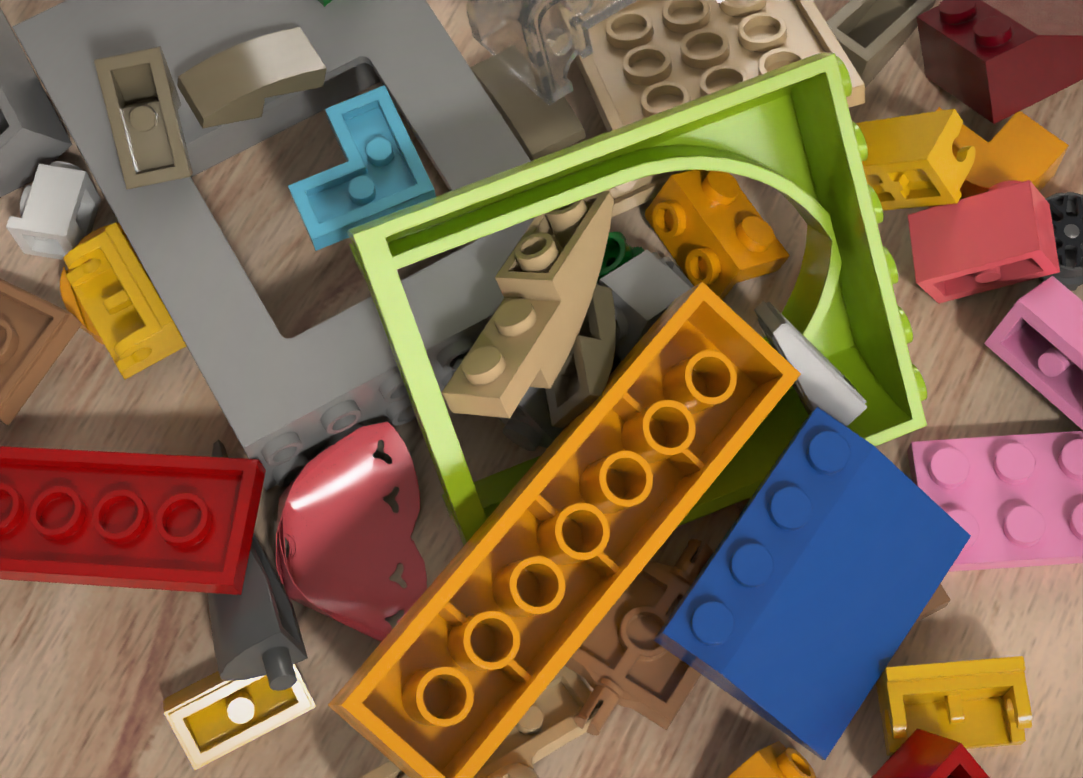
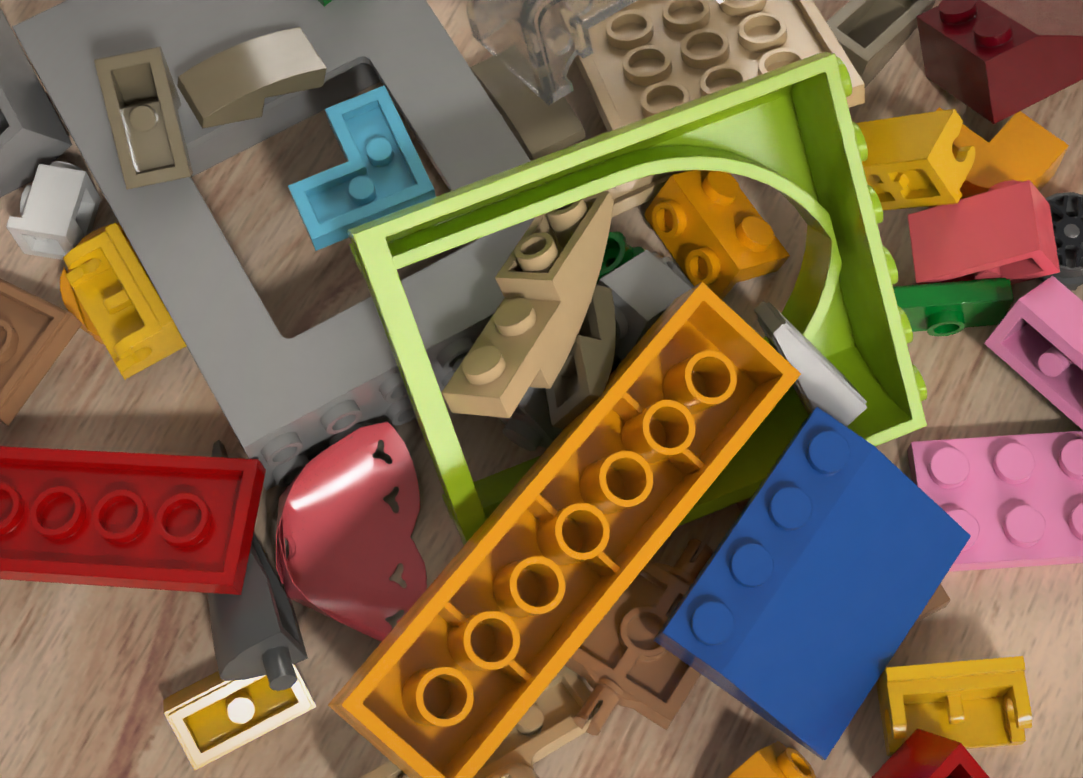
(953, 306): none -> green plate

